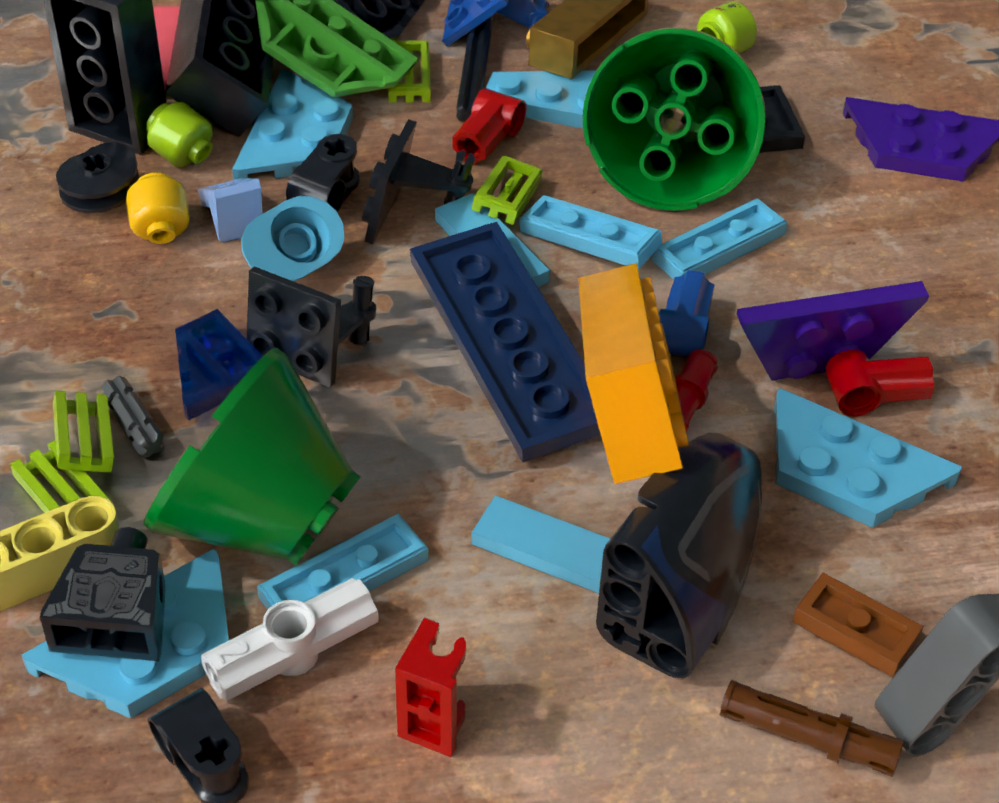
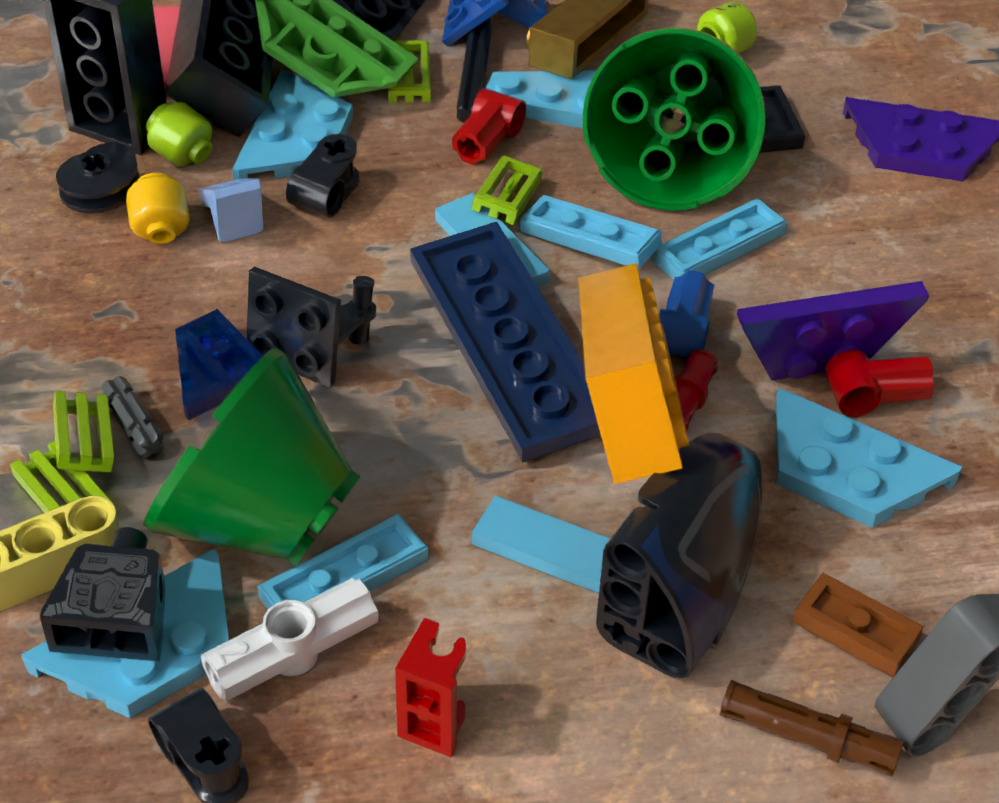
(293, 237): medium azure piece -> none
(414, 172): black plate -> none

